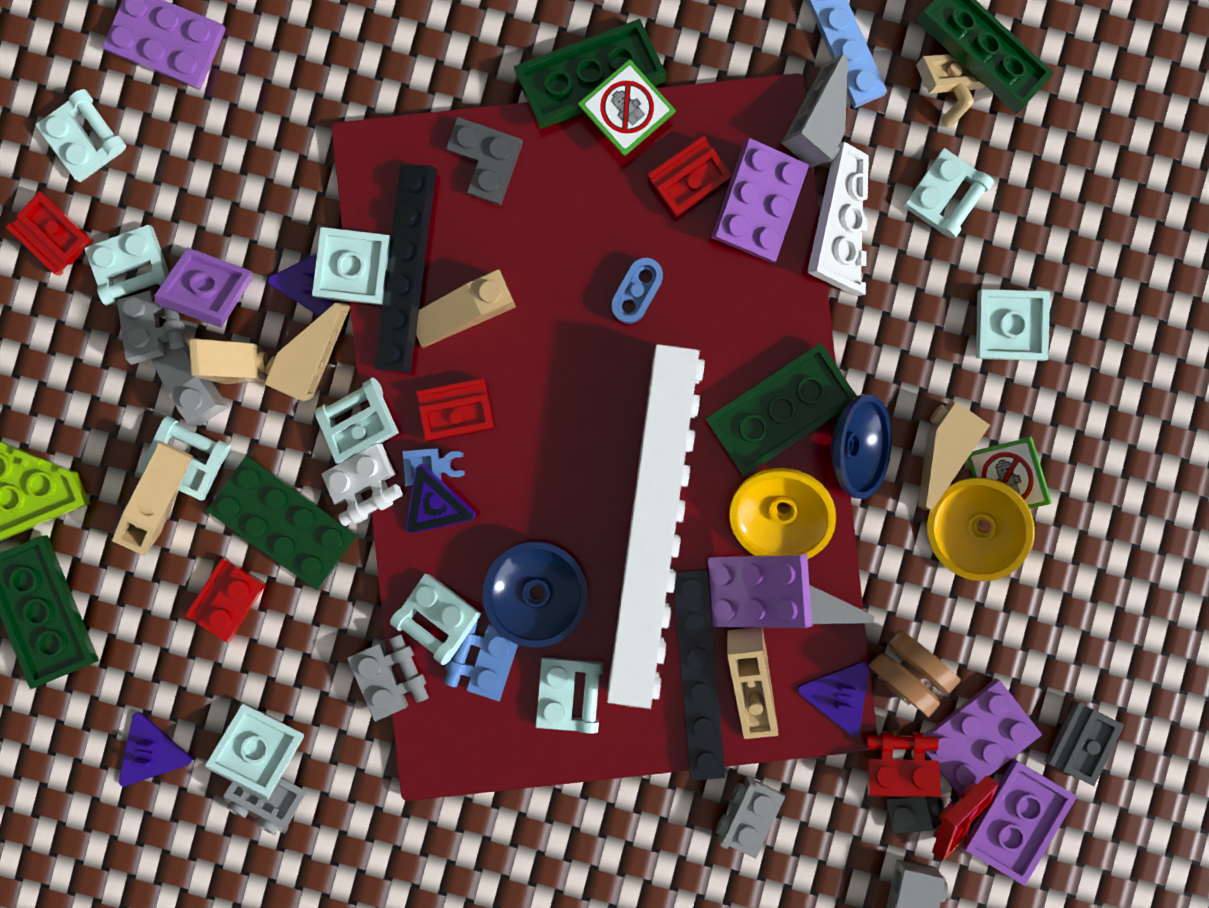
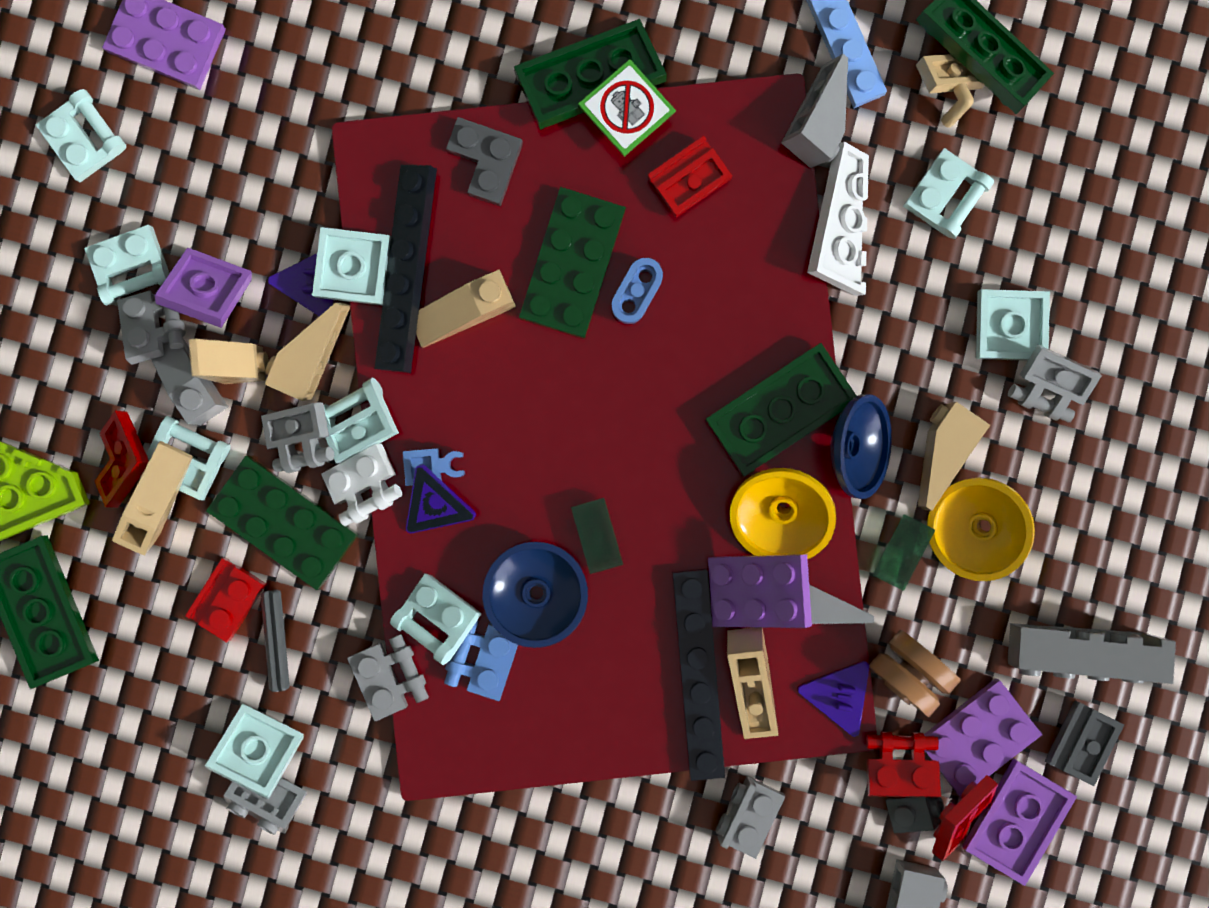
(49, 233): red plate -> none
(126, 459): none -> red plate
(149, 752): dark purple piece -> none
(275, 640): none -> dark grey axle
(295, 426): none -> light grey plate
(455, 409): red plate -> none
(557, 693): light aqua plate -> none
(572, 263): none -> dark green plate
(597, 535): none -> clear green plate
(652, 526): white brick -> none
(760, 200): medium lavender plate -> none
(903, 552): none -> clear green plate
(1014, 465): piece -> none
(1058, 374): none -> light grey plate
(1091, 653): none -> light grey wedge

